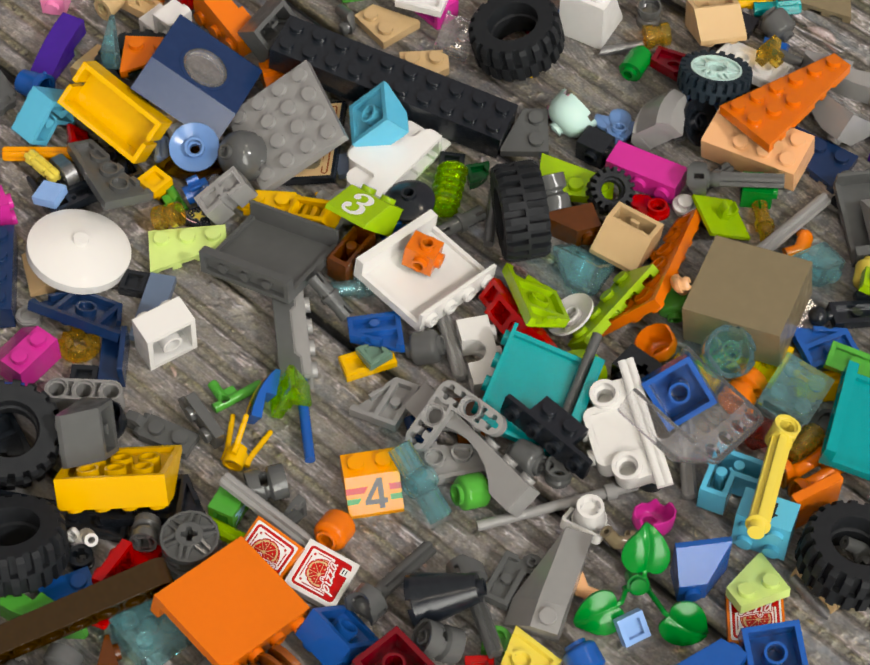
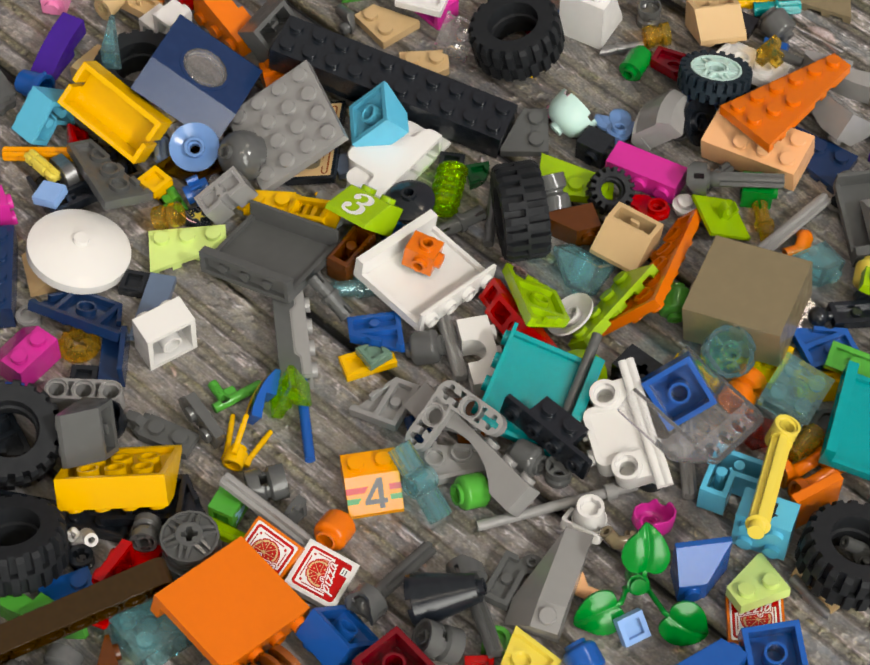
(137, 52): orange wing -> none
(657, 341): orange hair -> none
(680, 284): light nougat arm -> none

